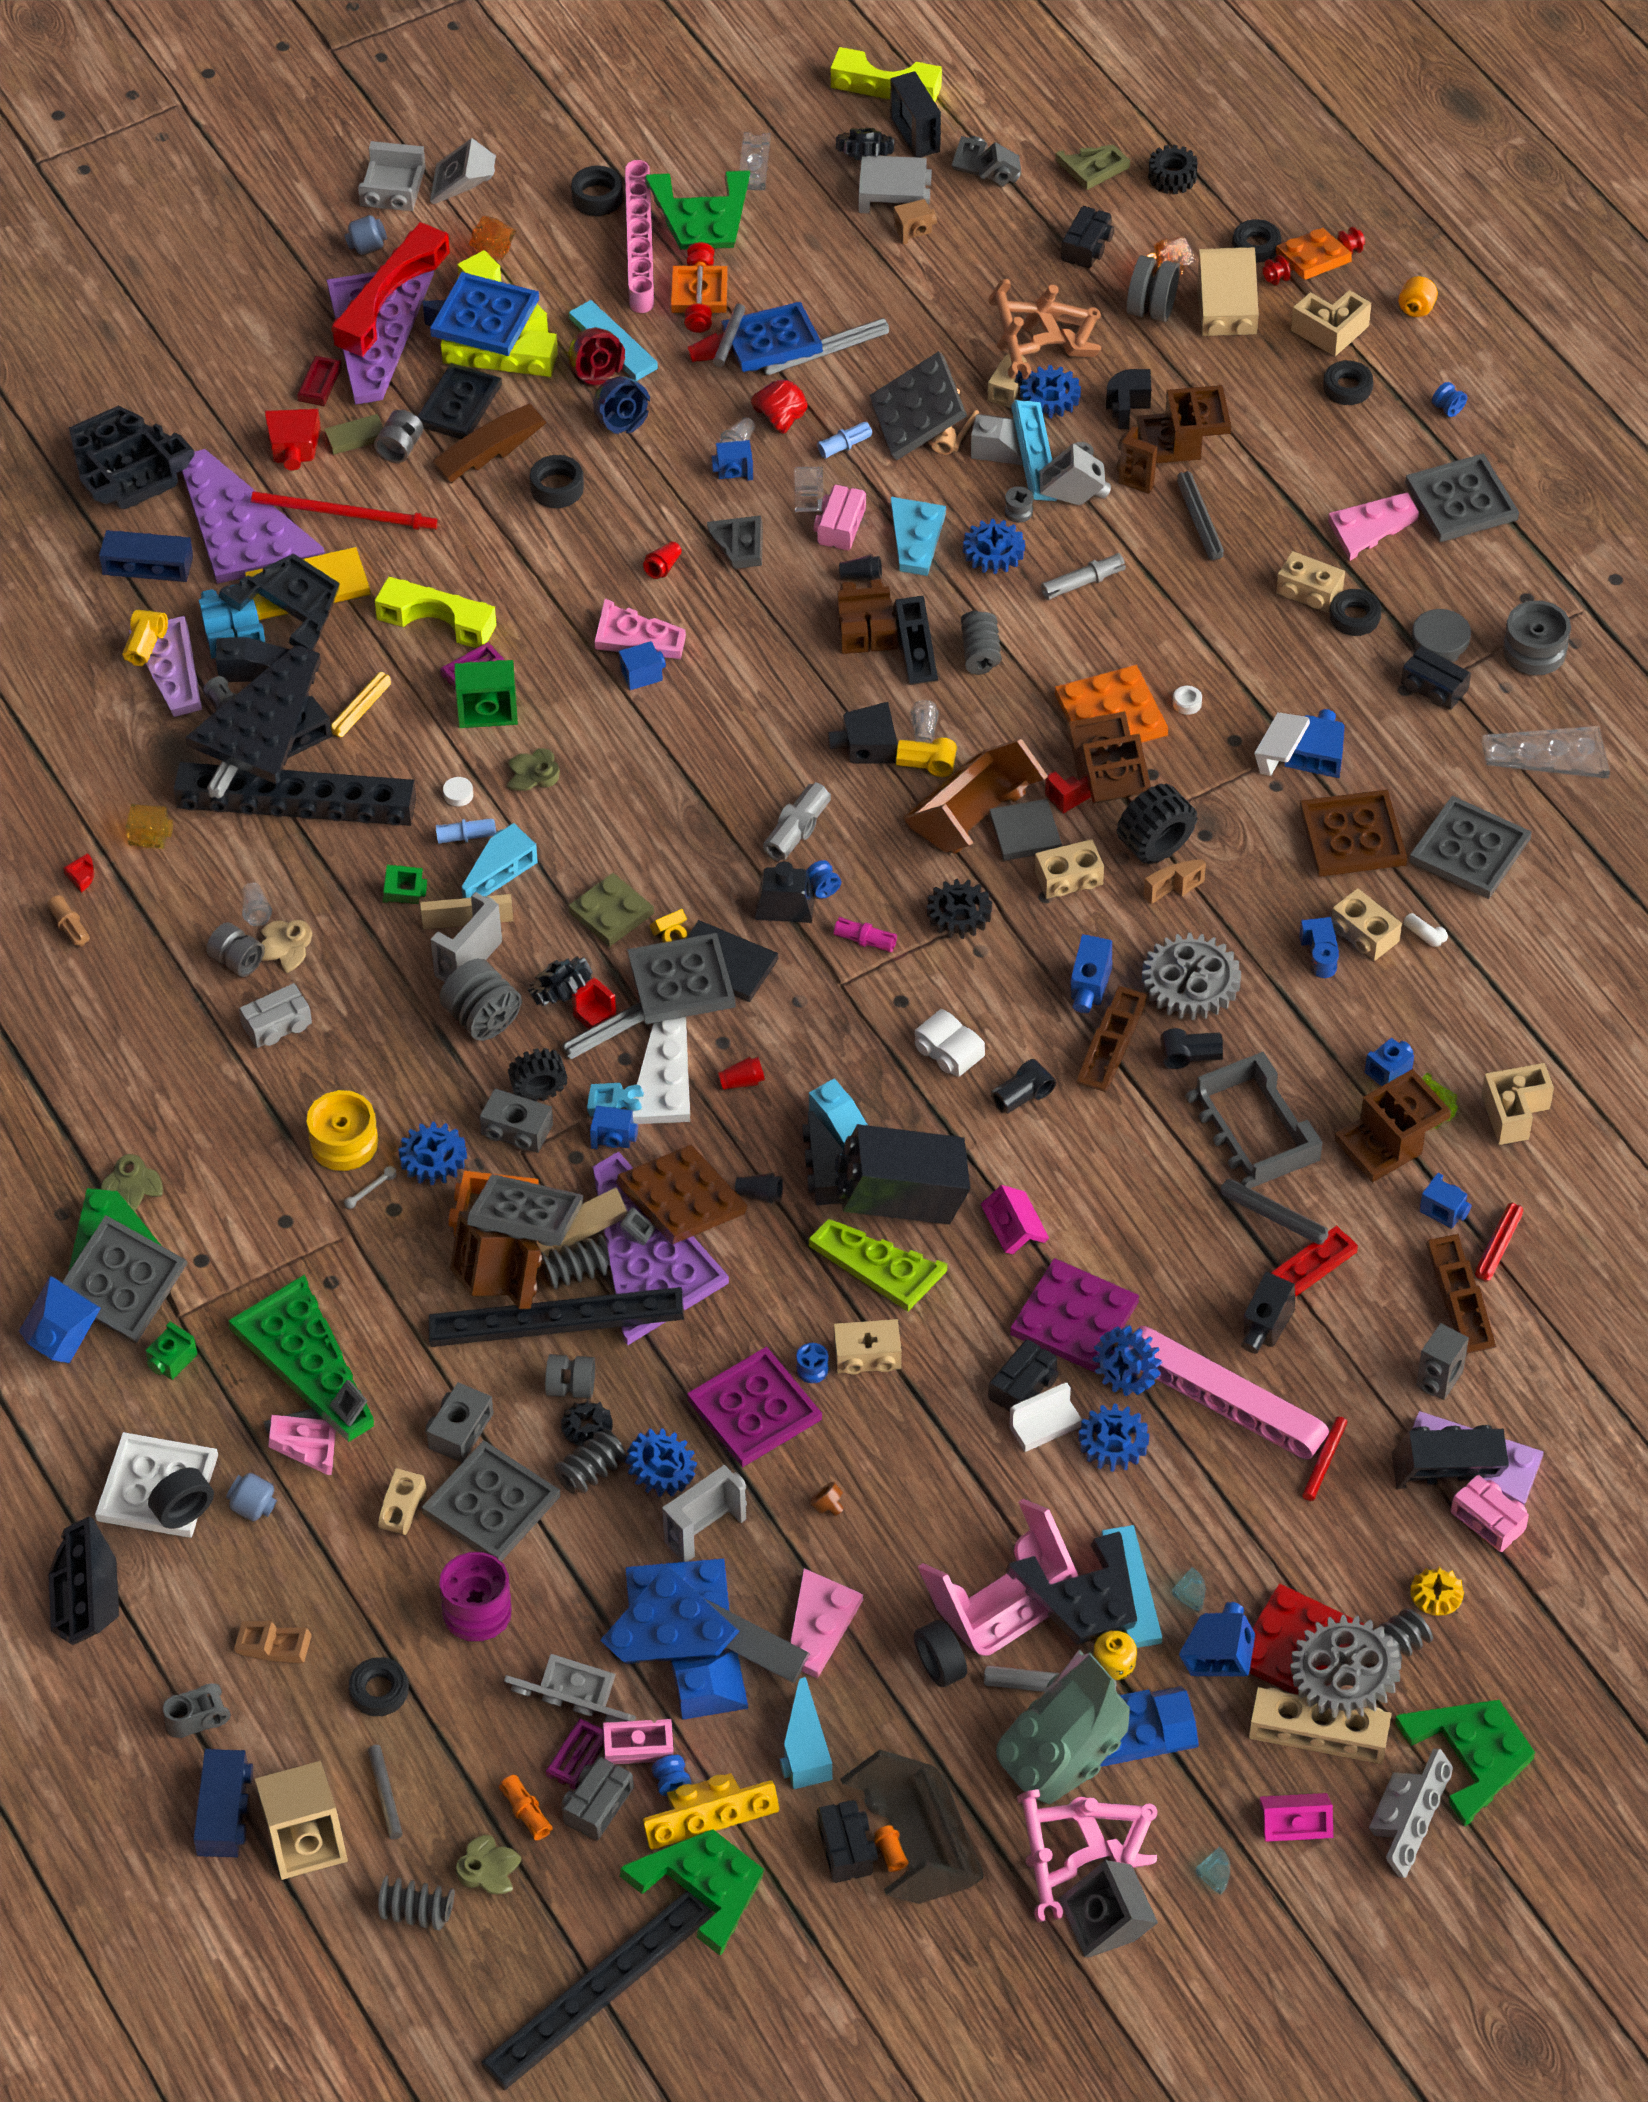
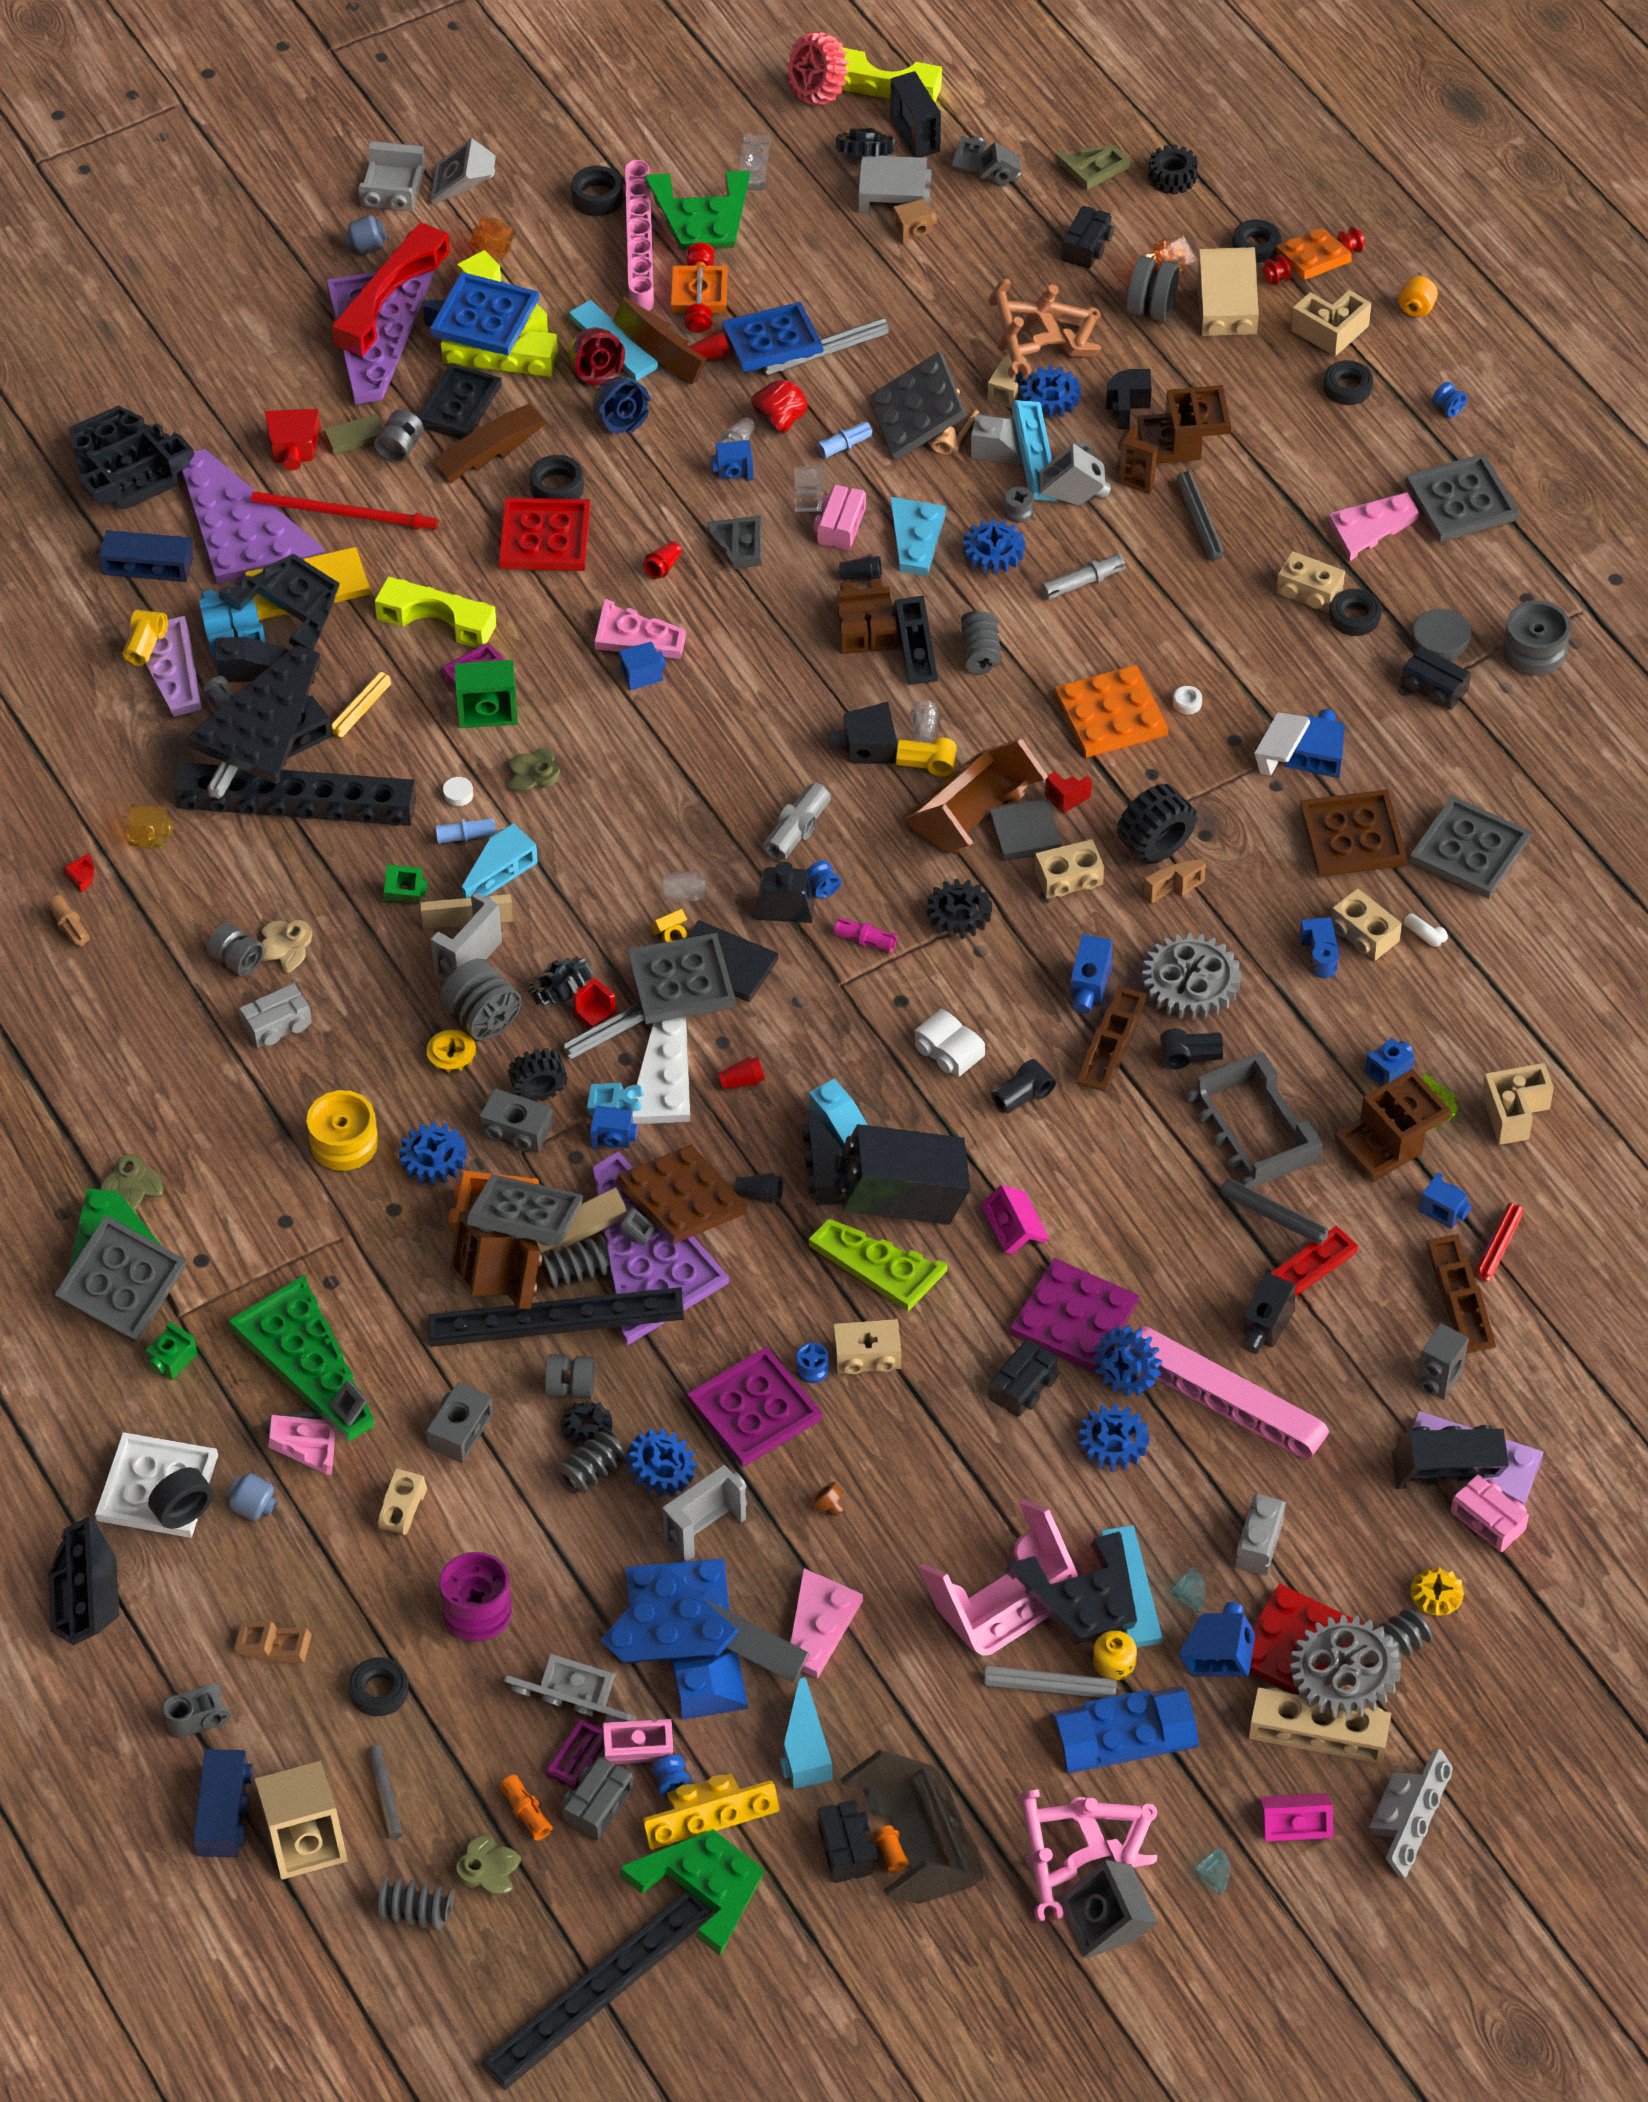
(58, 1321): blue slope -> none
(255, 907): clear cone -> none
(319, 380): dark red tile -> none
(389, 1173): light grey hinge -> none
(442, 1042): none -> yellow gear
(491, 1501): dark grey plate -> none
(545, 534): none -> red plate
(611, 909): olive plate -> none
(658, 341): none -> reddish brown slope
(684, 886): none -> clear brick
(729, 335): flat silver bar -> none
(820, 52): none -> coral gear
(940, 1653): black tyre -> none
(1044, 1417): white panel -> none
(1065, 1731): sand green slope -> none
(1108, 757): reddish brown bracket -> none
(1260, 1534): none -> light grey brick
(1324, 1458): red bar -> none
(1483, 1741): green wing -> none
(1556, 751): clear wing -> none

